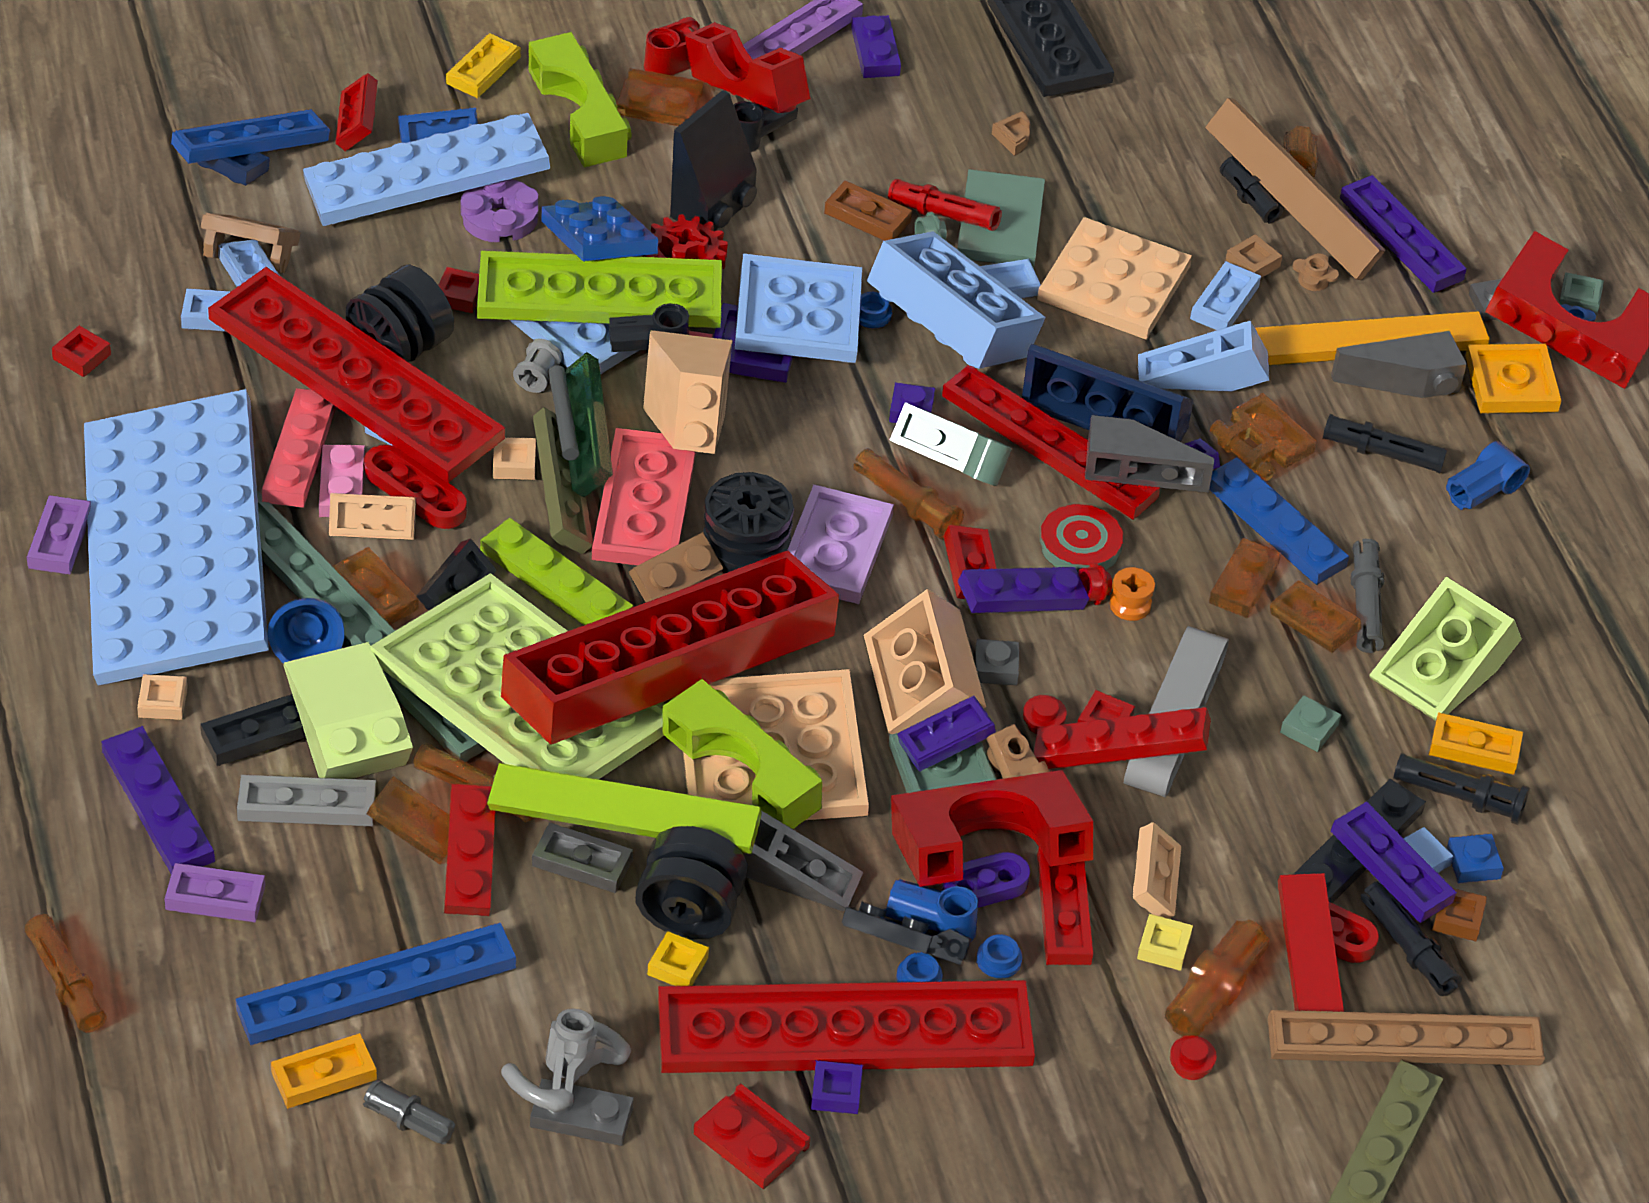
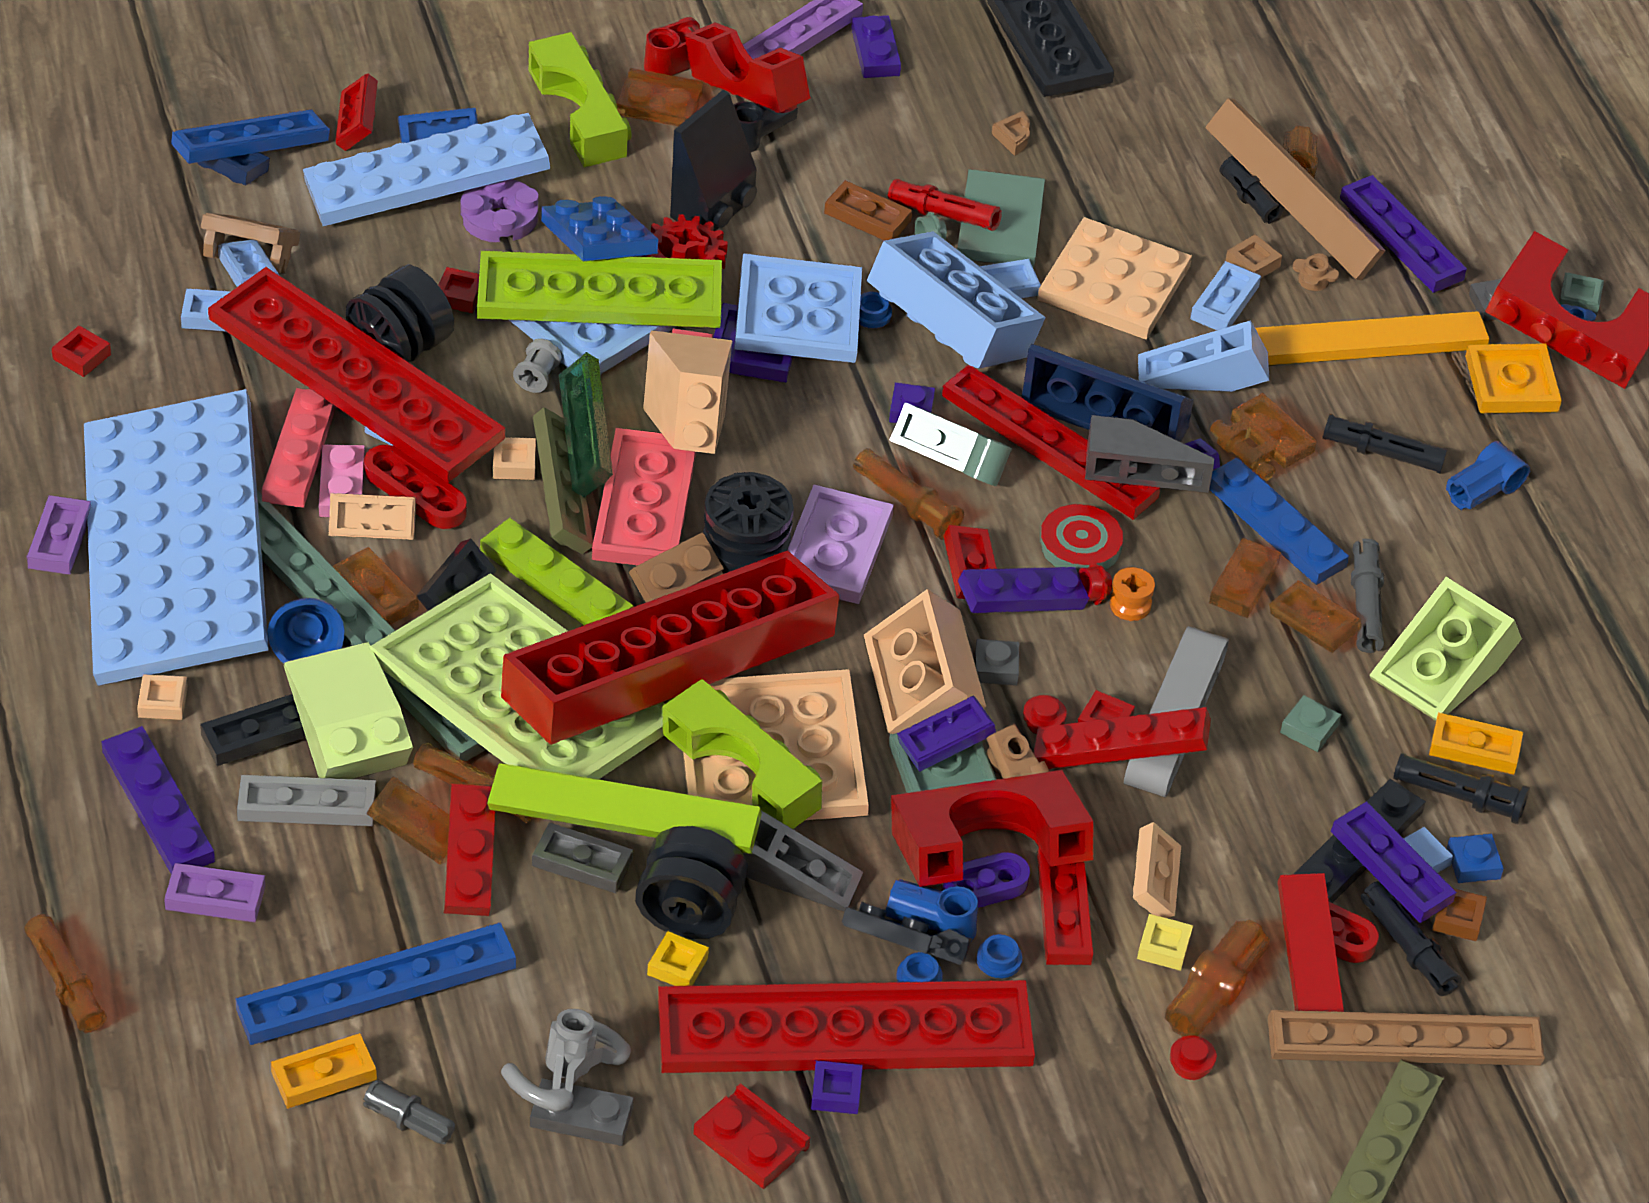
(483, 65): yellow plate -> none
(563, 413): dark grey bar -> none
(633, 332): black piece -> none
(1406, 366): flat silver slope -> none

